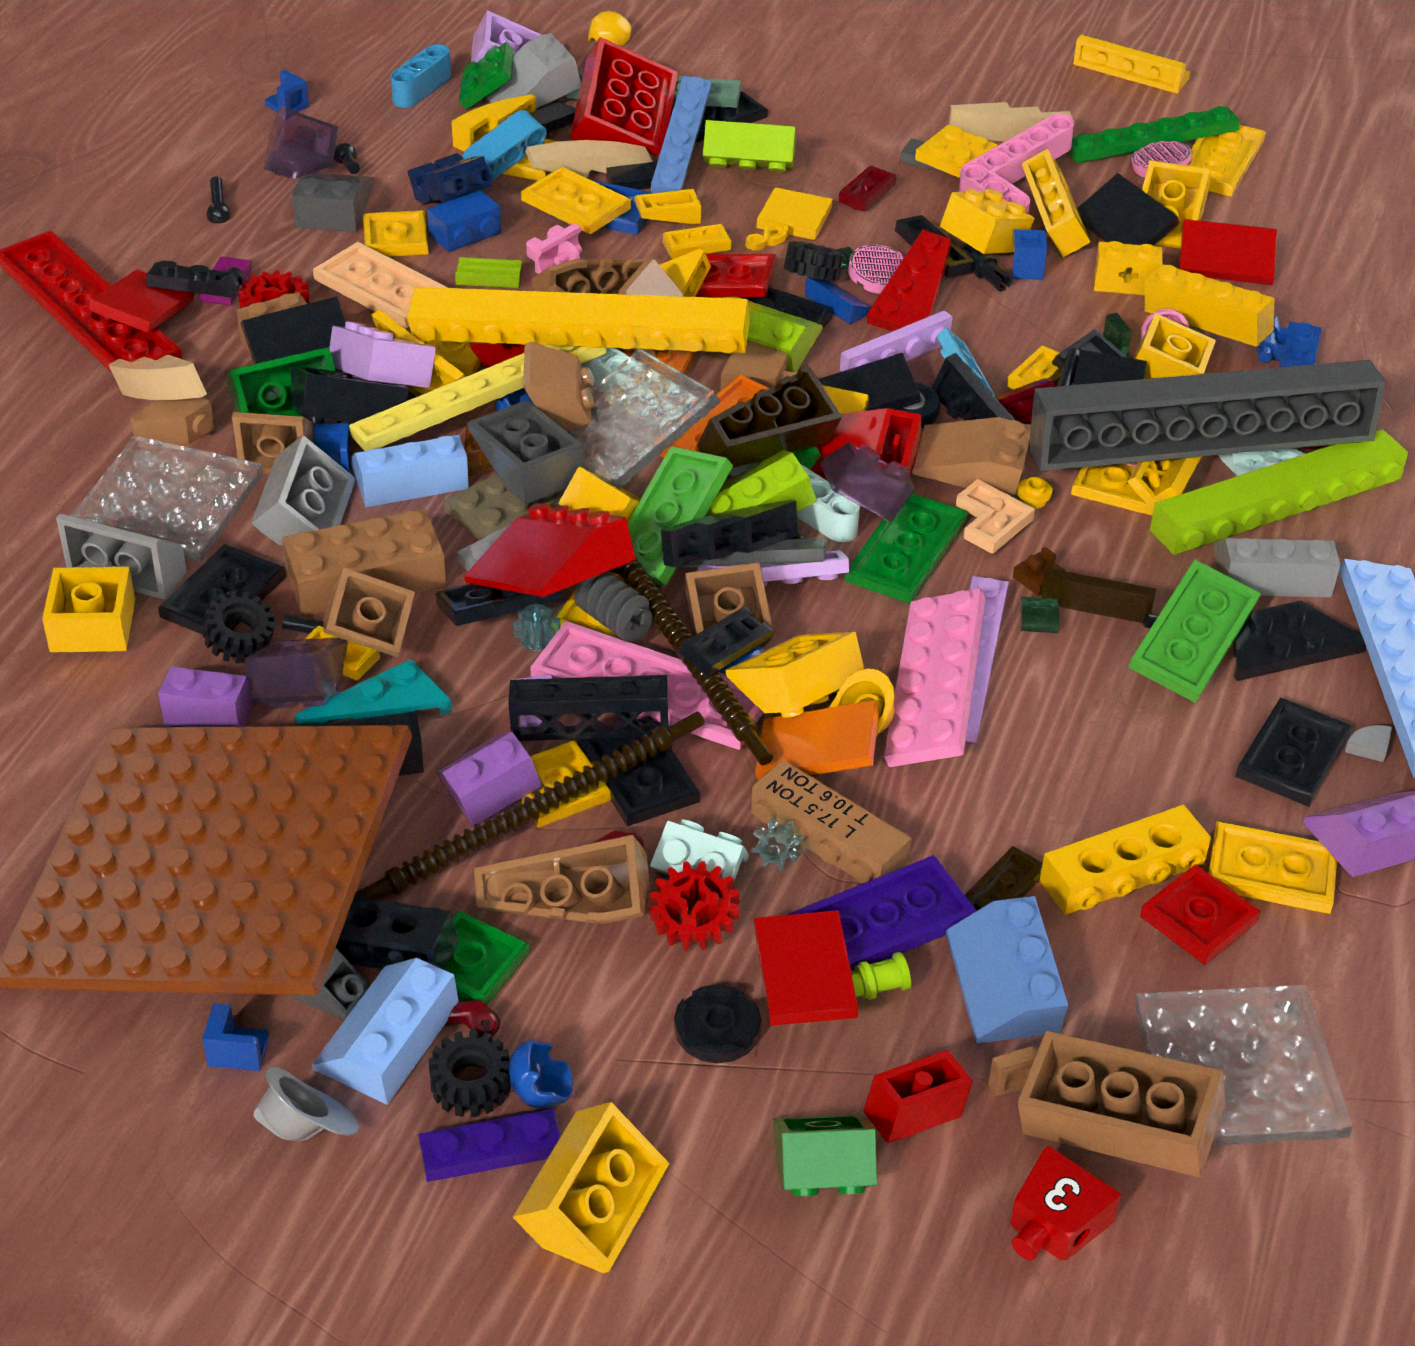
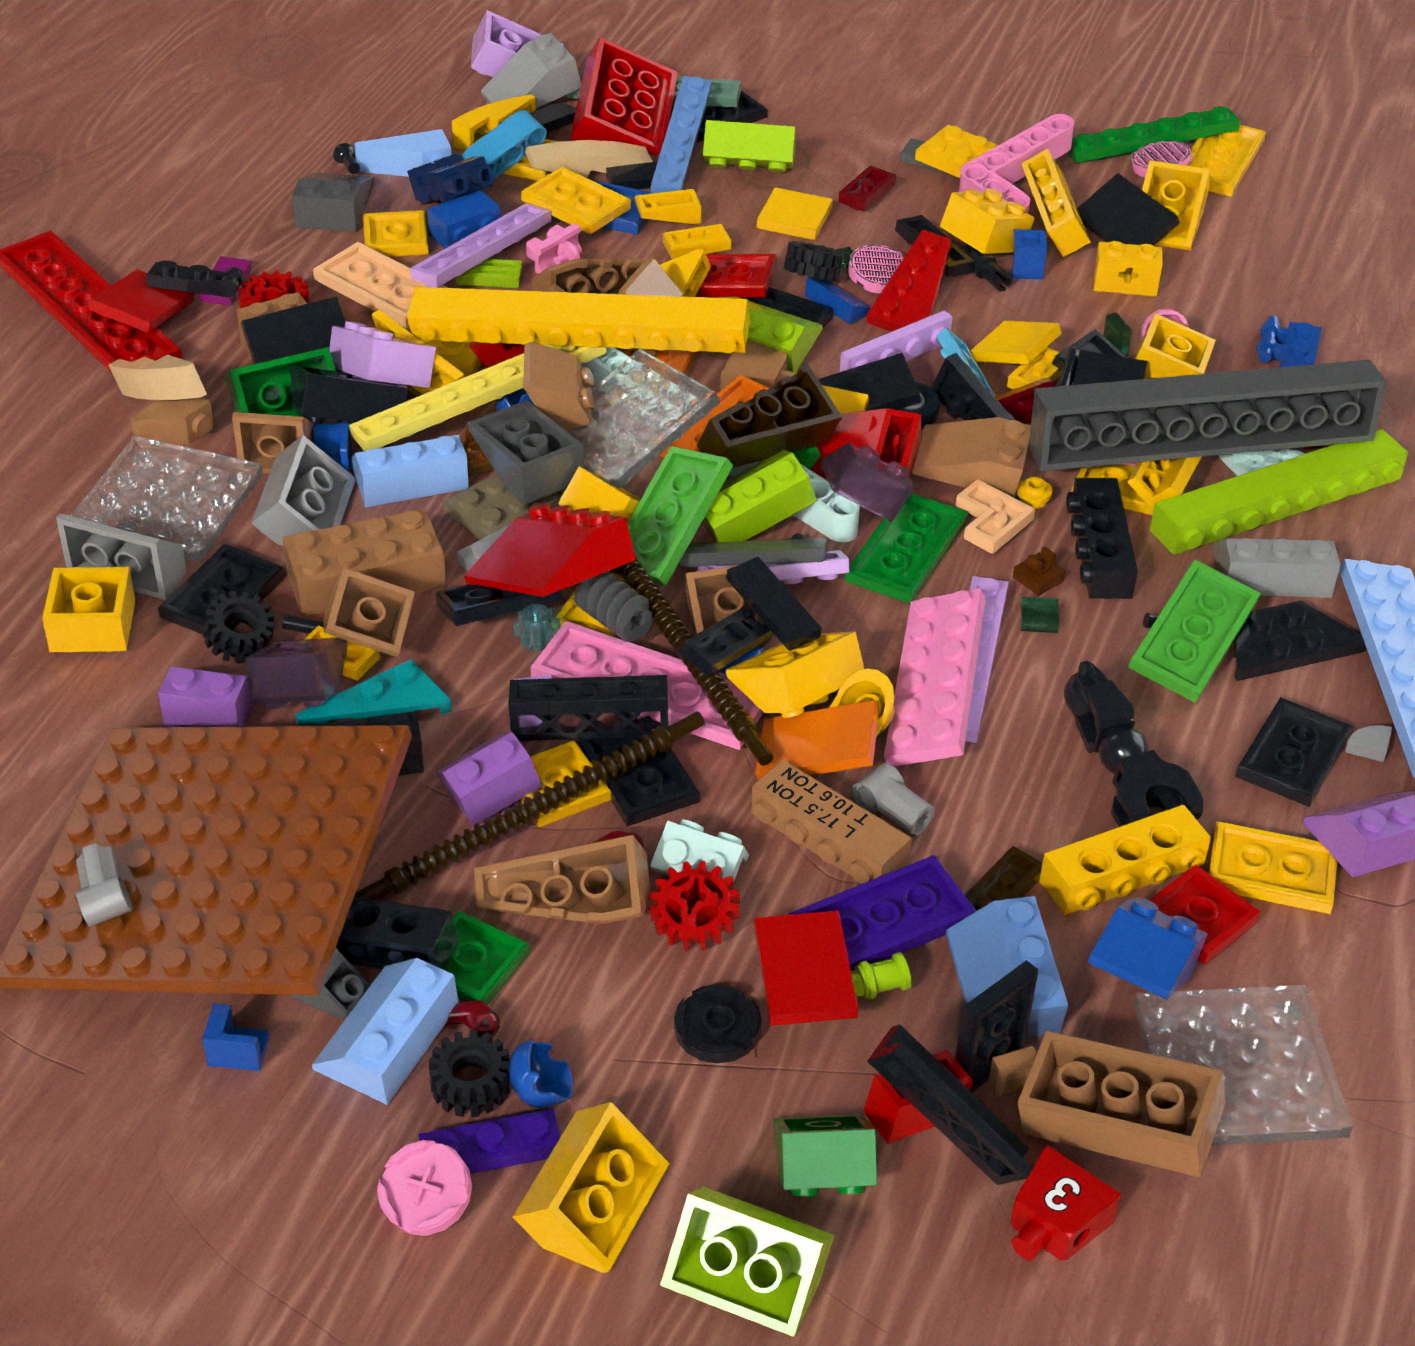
(102, 888): none -> light grey piece
(218, 211): black bar -> none
(291, 93): blue panel -> none
(299, 144): clear purple slope -> none
(300, 1111): light grey piece -> none
(401, 153): none -> light blue slope
(420, 75): dark azure beam -> none
(424, 1188): none -> bright pink tile
(480, 245): none -> lavender plate
(486, 75): green plate -> none
(611, 27): yellow hair -> none
(729, 532): black slope -> none
(746, 1260): none -> lime slope
(771, 237): yellow piece -> none
(773, 603): none -> black tile
(782, 834): clear light blue gear -> none
(886, 792): none -> light grey piece
(950, 1106): none -> black fence
(996, 120): tan slope -> none
(996, 1022): none -> black tile
(1016, 342): none -> yellow tile
(1098, 595): dark brown tile -> none
(1102, 538): none -> black brick
(1130, 64): yellow fence -> none
(1140, 775): none -> black piece
(1149, 947): none -> blue slope
(1211, 304): yellow brick -> none
(1228, 251): red tile -> none

